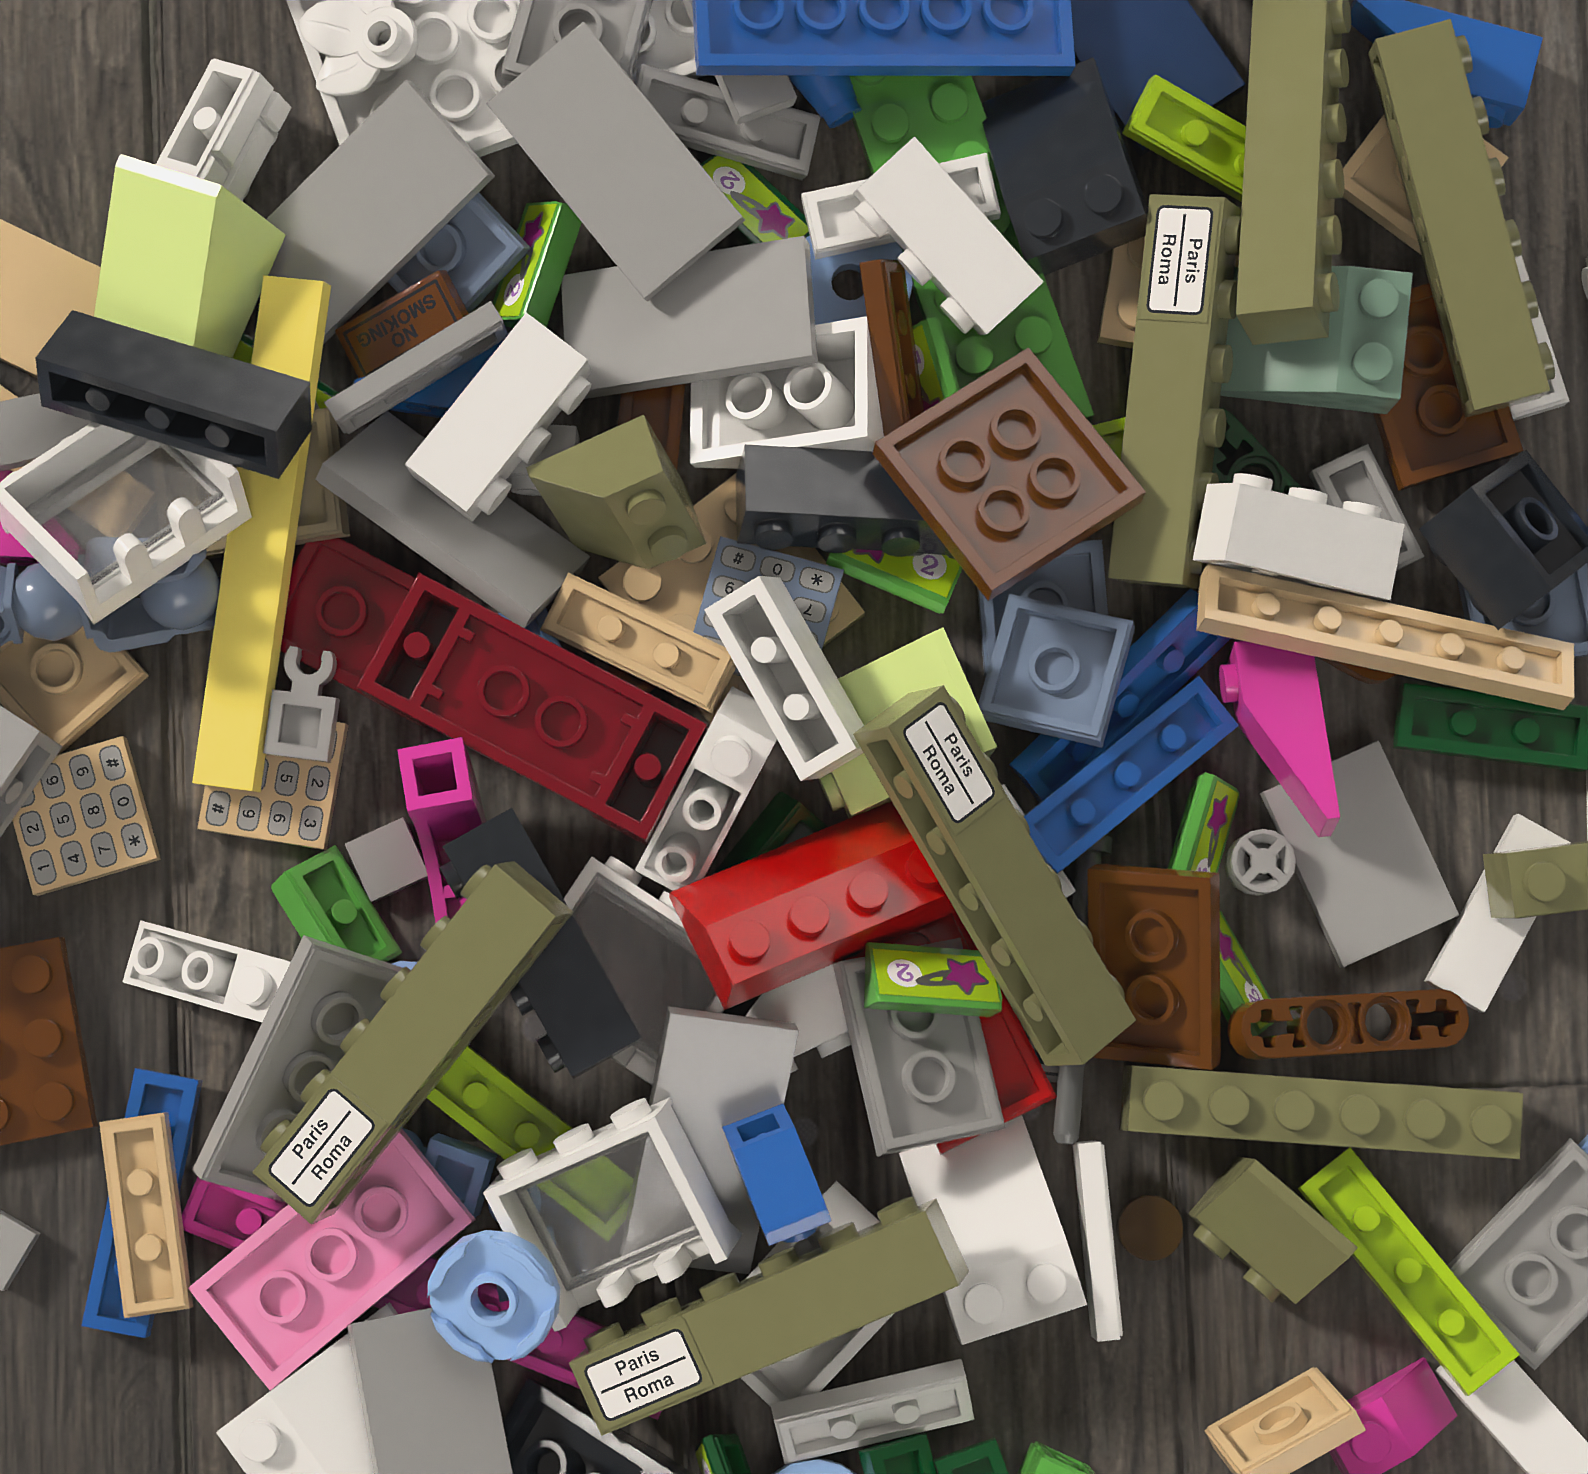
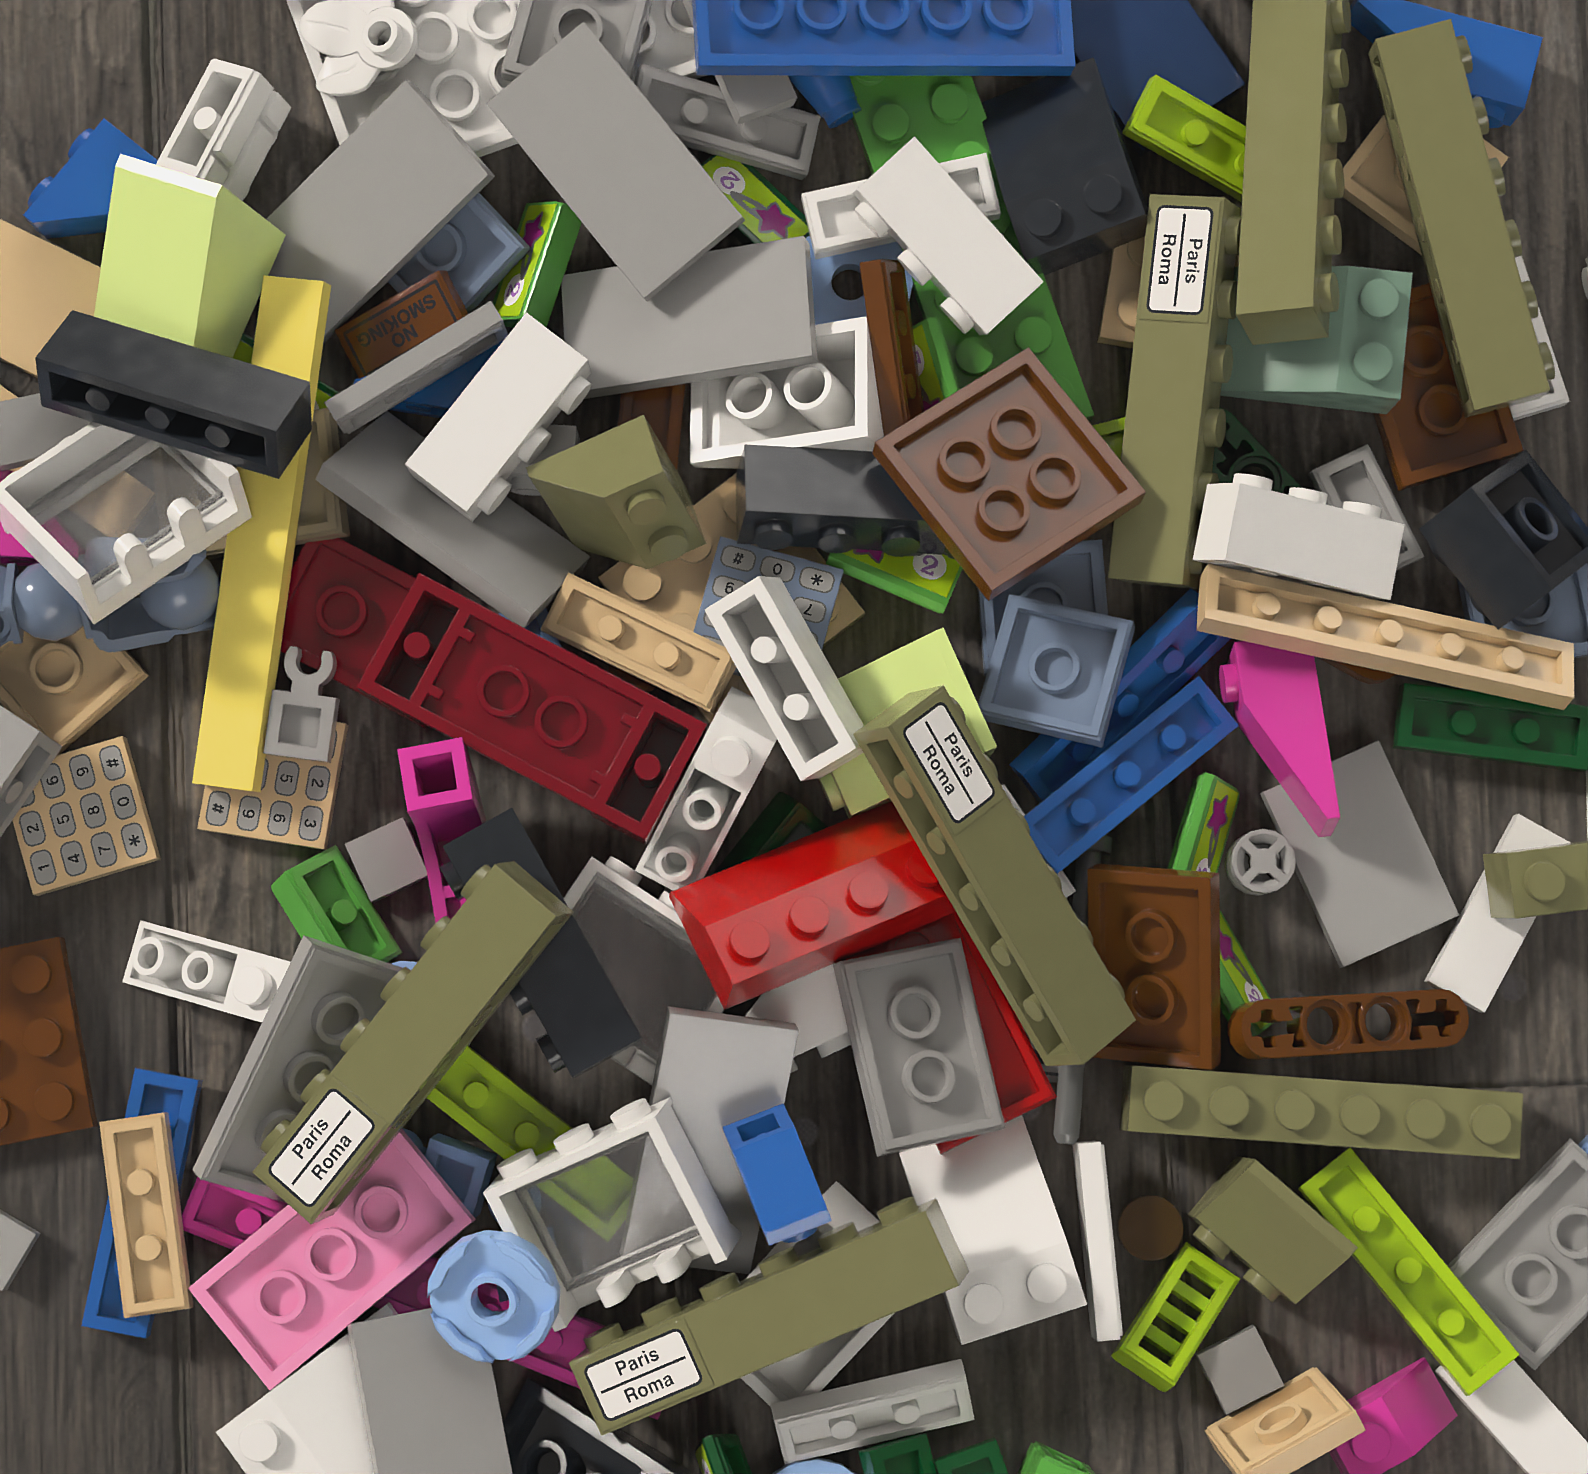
(81, 191): none -> blue slope
(929, 980): slope -> none
(1146, 1365): none -> lime slope
(1239, 1369): none -> light grey tile

